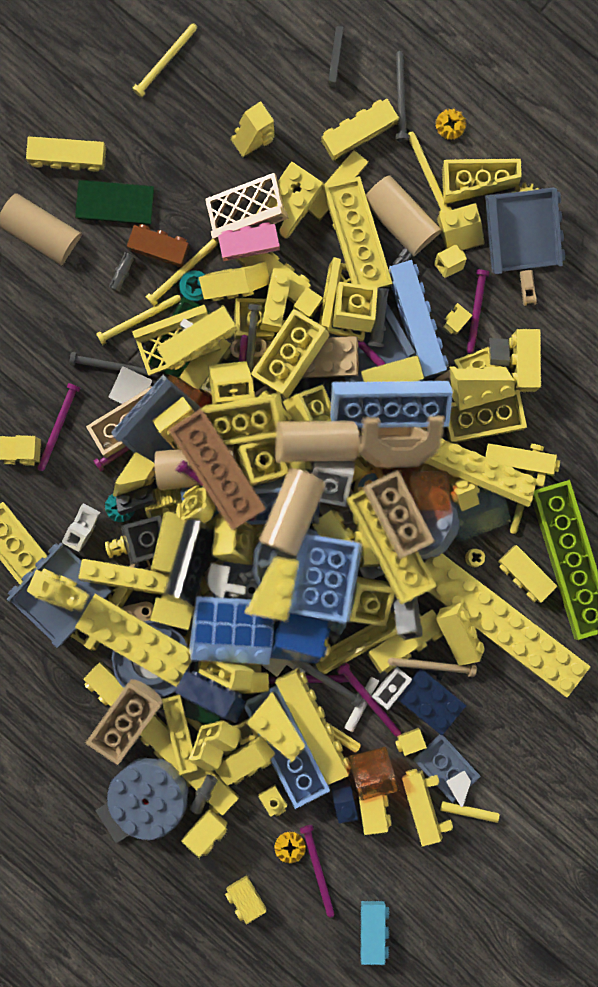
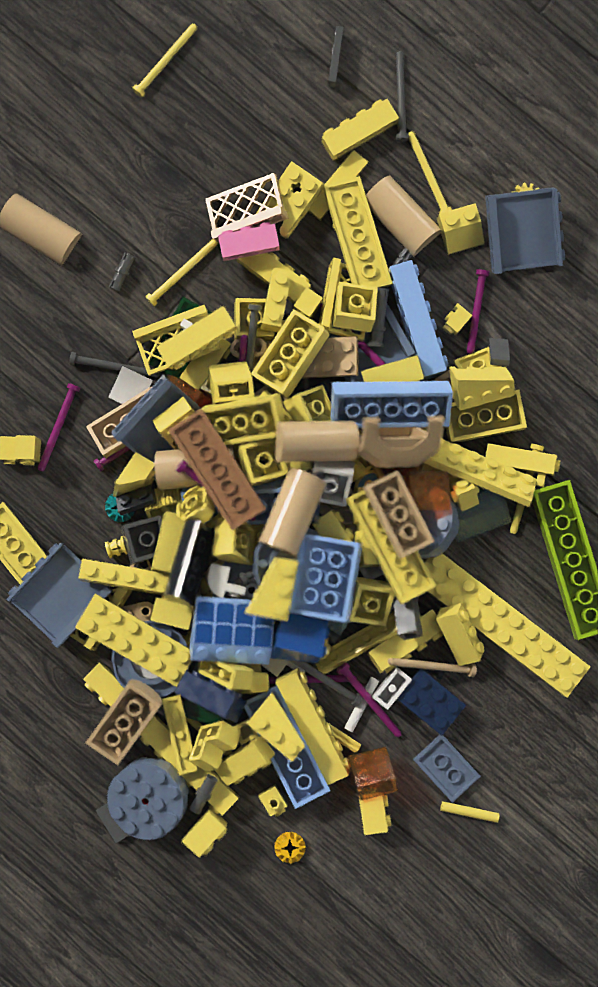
(57, 591): light yellow brick -> none
(66, 153): light yellow brick -> none
(81, 528): white brick -> none
(114, 202): dark green tile -> none
(137, 319): light yellow bar -> none
(158, 245): dark orange brick -> none
(186, 290): teal gear -> none
(234, 281): light yellow wedge -> none
(245, 899): light yellow brick -> none
(255, 130): light yellow wedge -> none
(306, 830): magenta bar -> none
(344, 801): dark blue slope -> none
(374, 932): medium azure brick -> none
(410, 742): light yellow brick -> none
(422, 808): light yellow brick -> none
(446, 131): yellow gear -> none
(450, 261): light yellow brick -> none
(459, 786): white sticker -> none
(478, 177): light yellow wedge -> none
(481, 558): light yellow bush -> none
(526, 359): light yellow brick -> none
(526, 574): light yellow brick -> none
(527, 284): tan bar -> none

